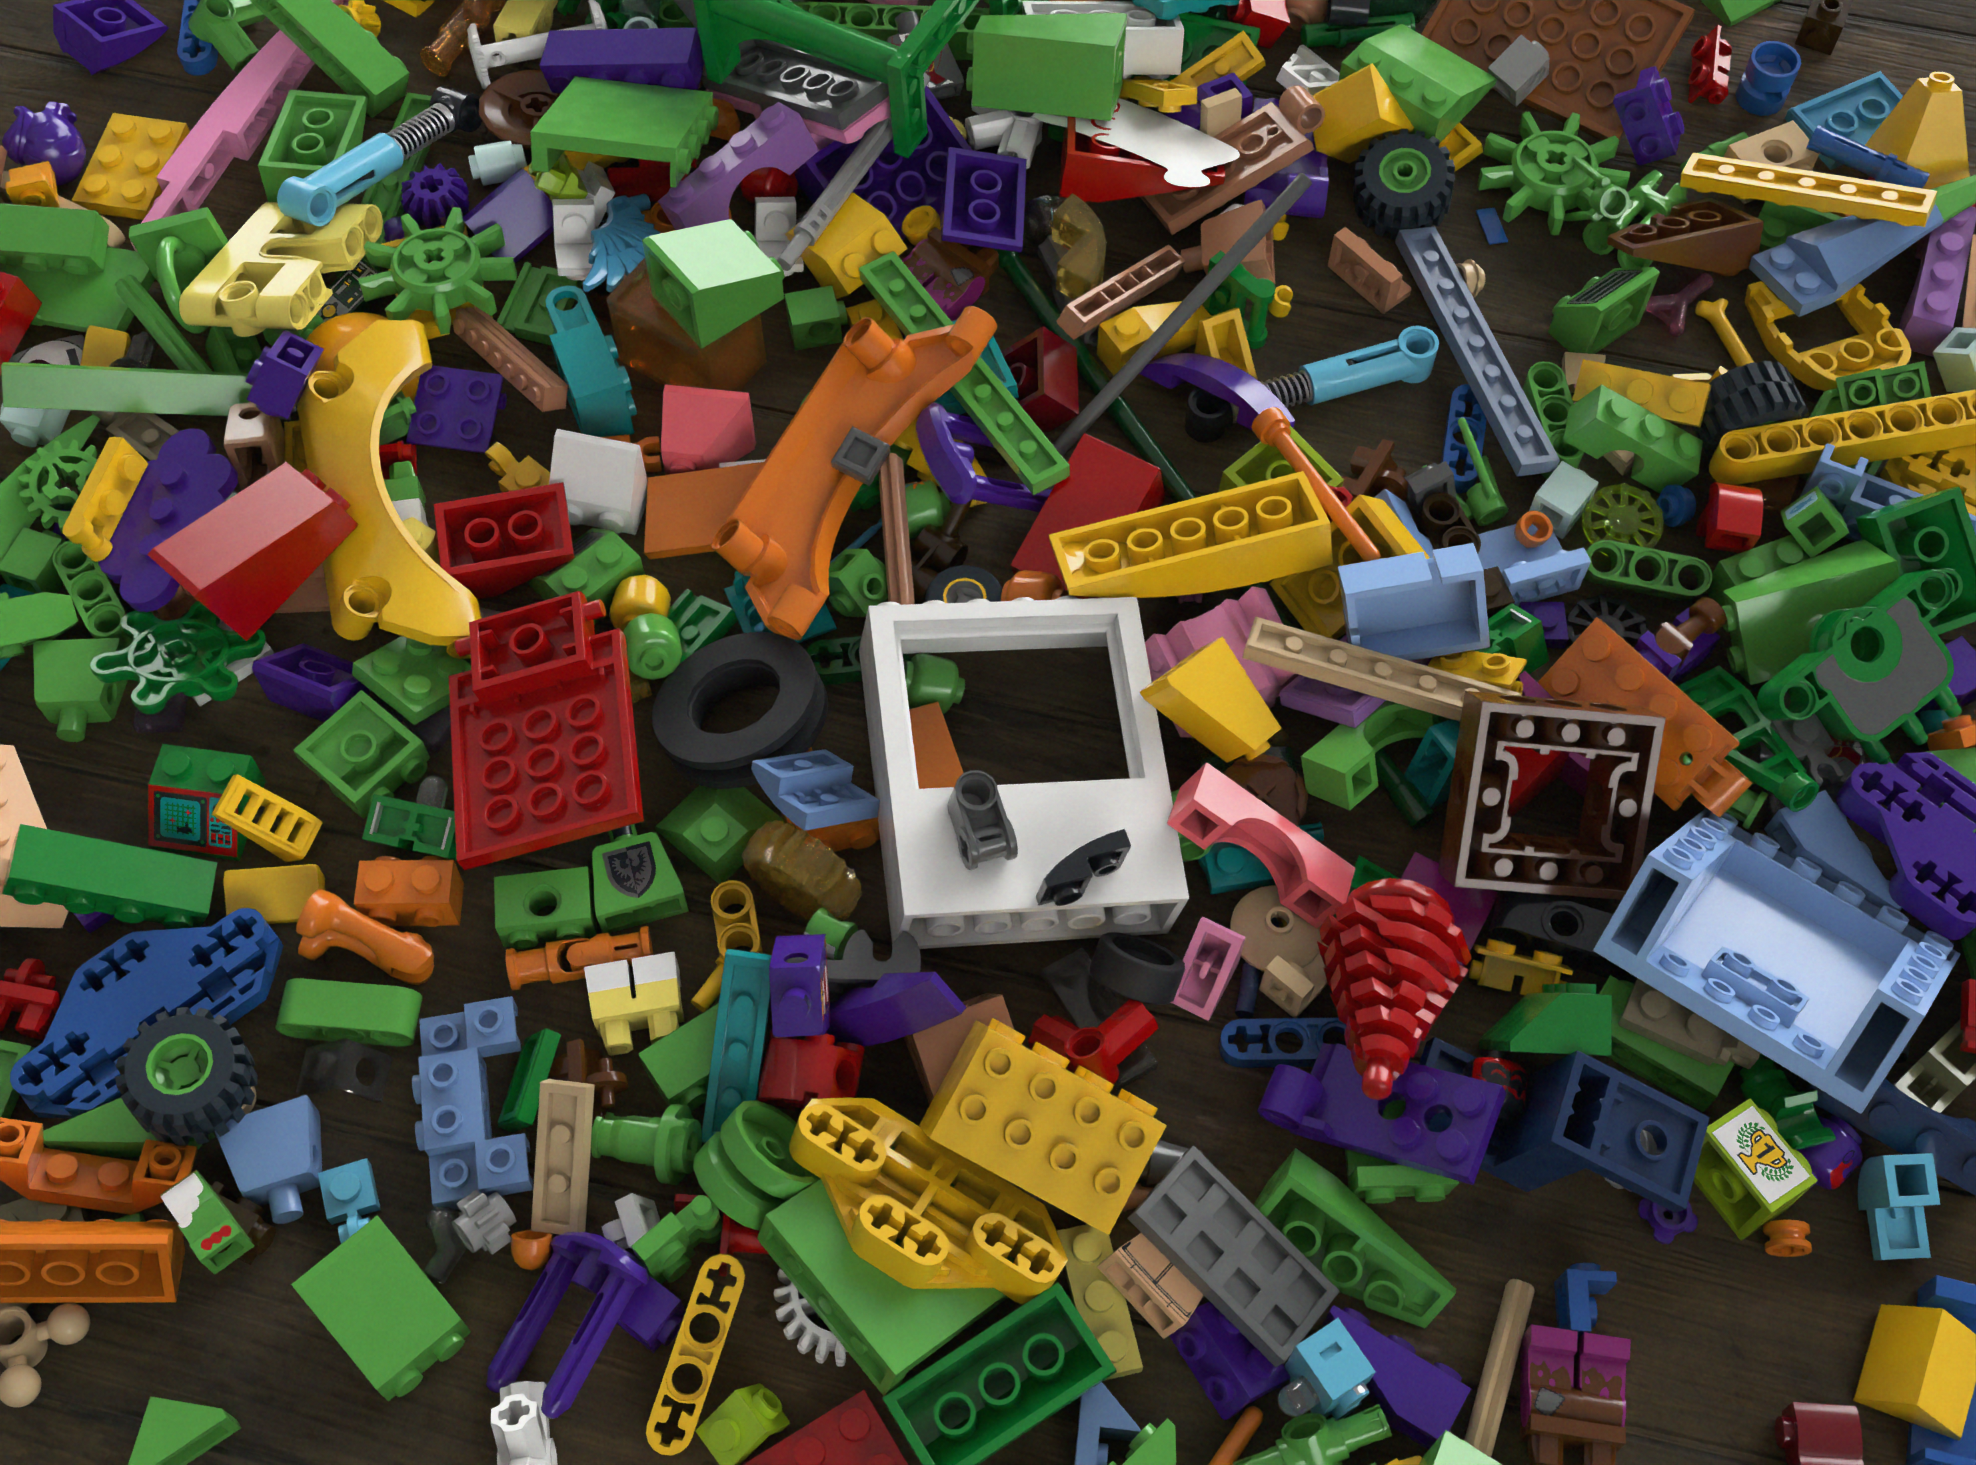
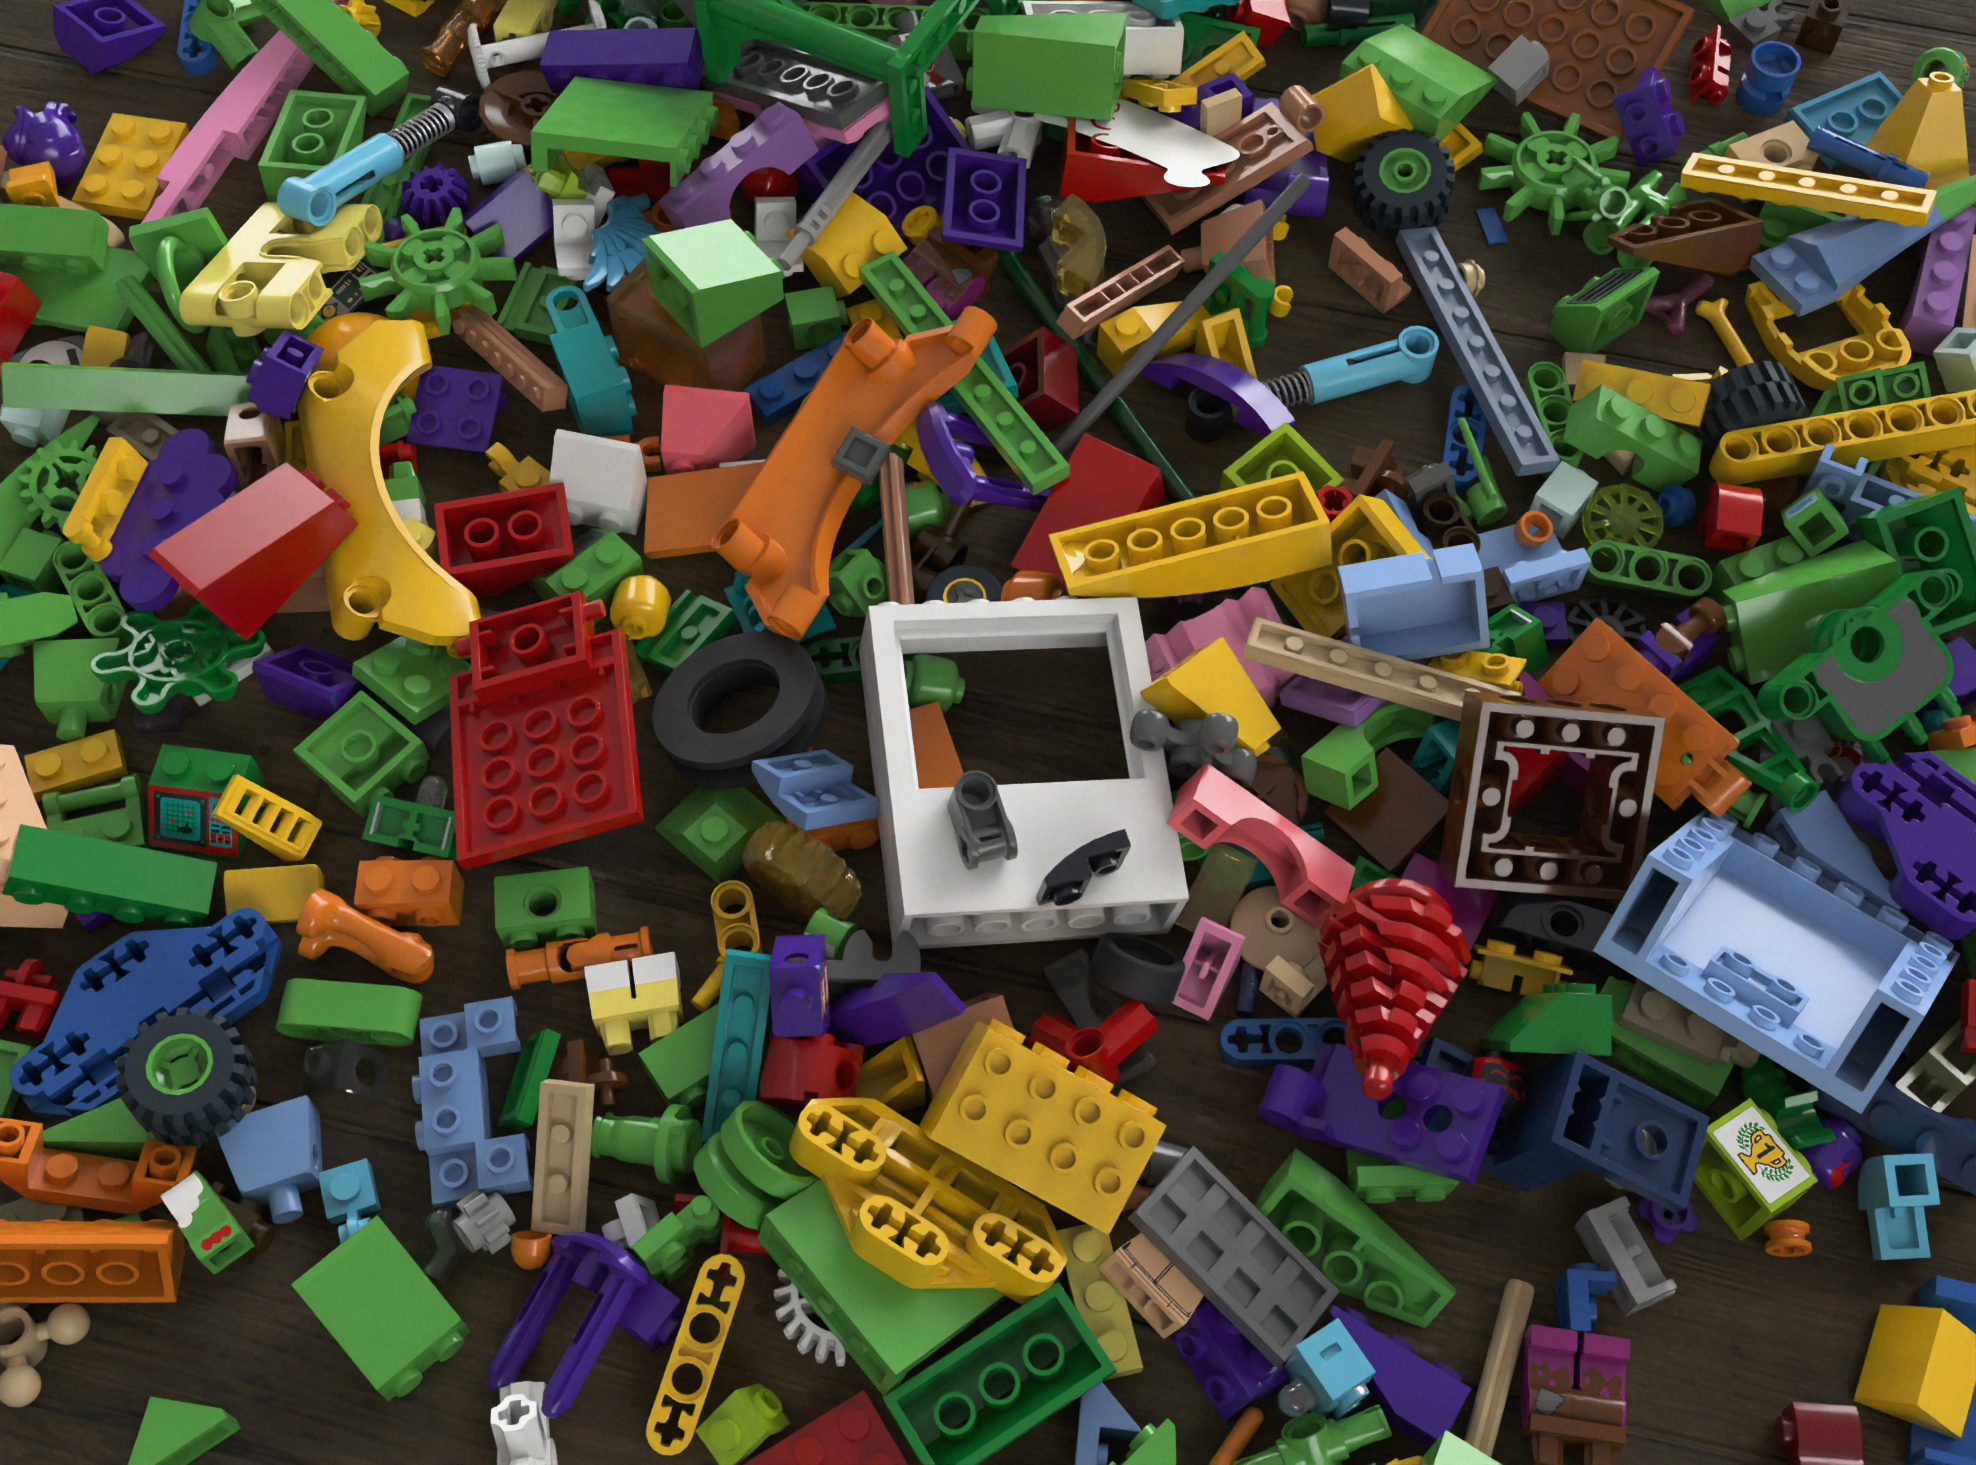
(76, 764): none -> yellow plate
(119, 825): none -> bright green plate
(634, 881): bright green torso -> none
(652, 641): bright green head -> none
(788, 386): none -> blue plate
(894, 1077): none -> yellow slope
(1194, 745): none -> dark grey gear
(1217, 887): none -> clear yellow tile
(1274, 430): orange piece -> none
(1308, 71): white wing -> none
(1394, 815): none -> reddish brown tile
(1619, 1248): none -> light grey hinge
(1757, 26): none -> dark grey plate
(1939, 58): none -> bright green head

